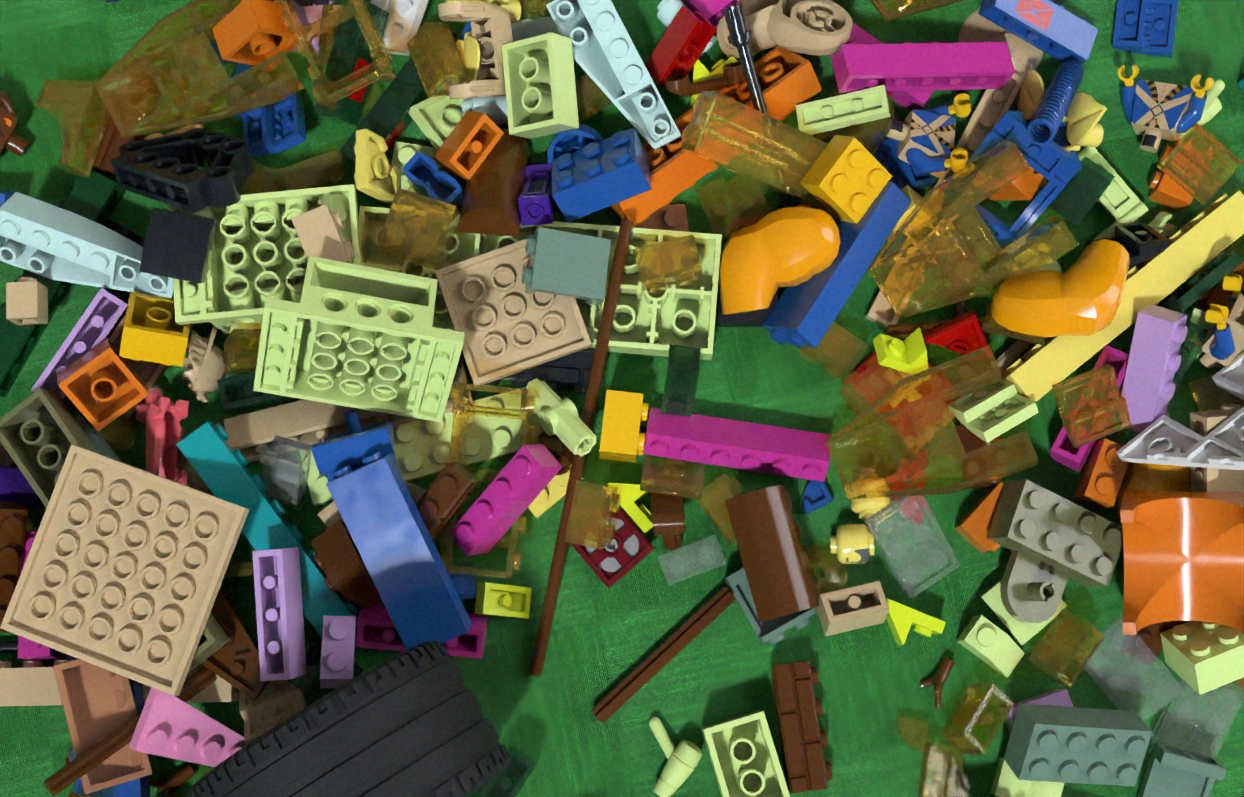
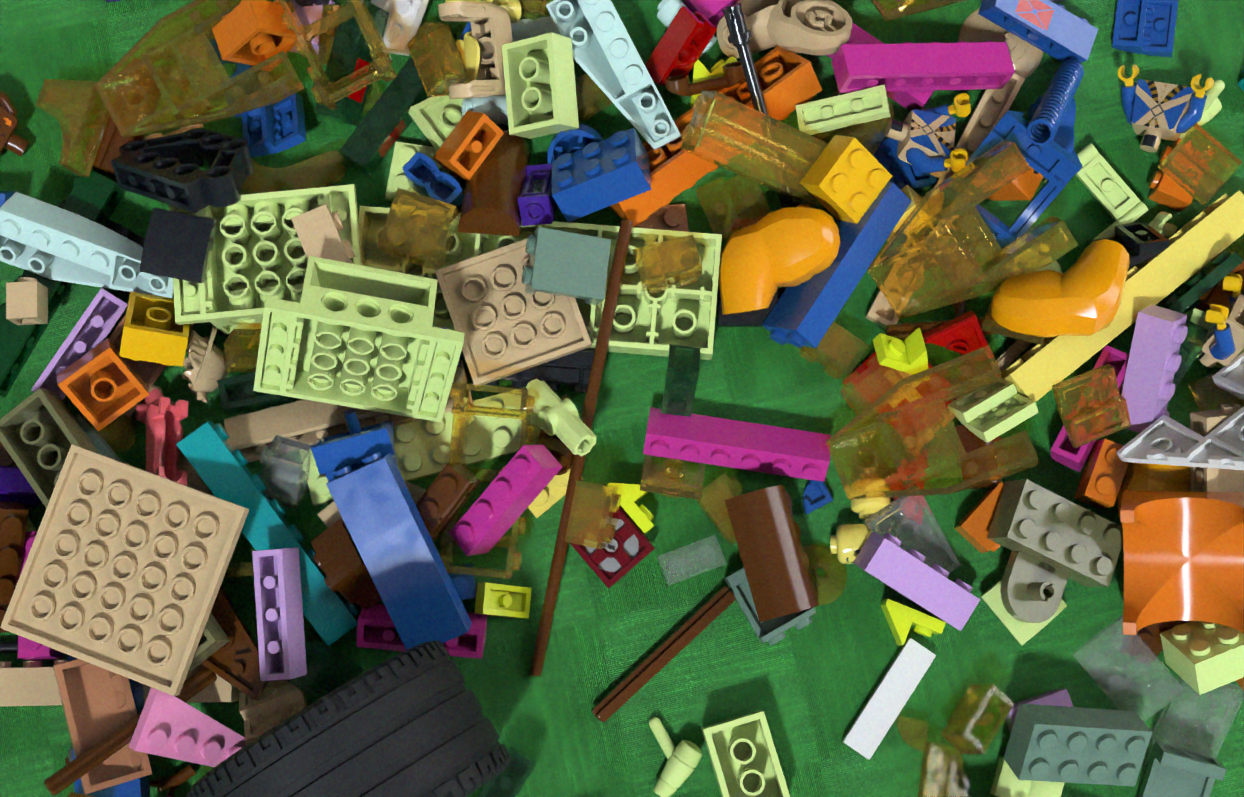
(337, 650): lavender brick -> none
(372, 170): light yellow plate -> none
(621, 426): yellow brick -> none
(668, 519): reddish brown beam -> none
(799, 726): reddish brown brick -> none
(852, 608): tan brick -> none
(889, 698): none -> white tile
(916, 580): none -> lavender brick
(938, 679): reddish brown bar -> none
(991, 645): yellowish green slope -> none
(1066, 648): clear yellow brick -> none
(1081, 117): light yellow plant -> none
(1082, 192): clear green brick -> none

